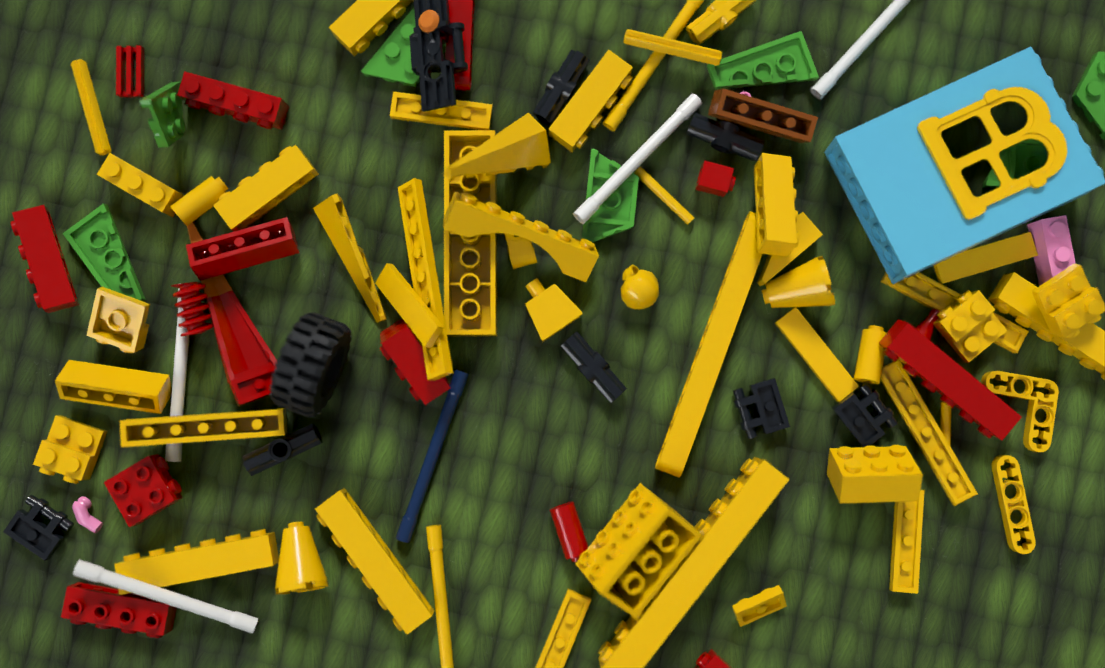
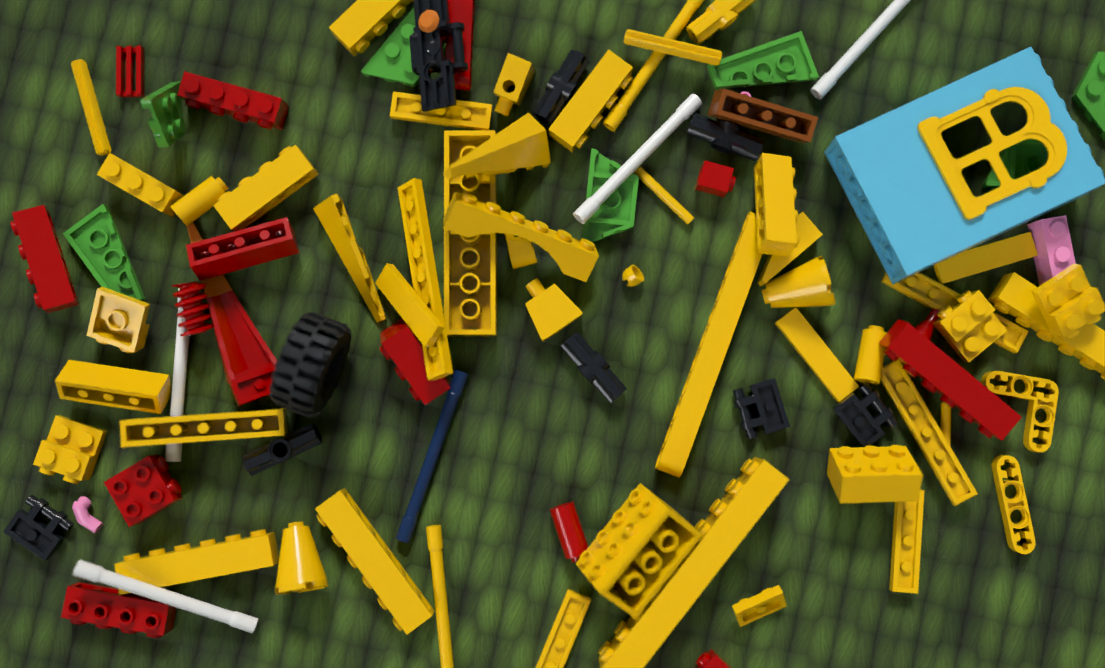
(515, 73): none -> yellow torso
(640, 290): yellow hair -> none

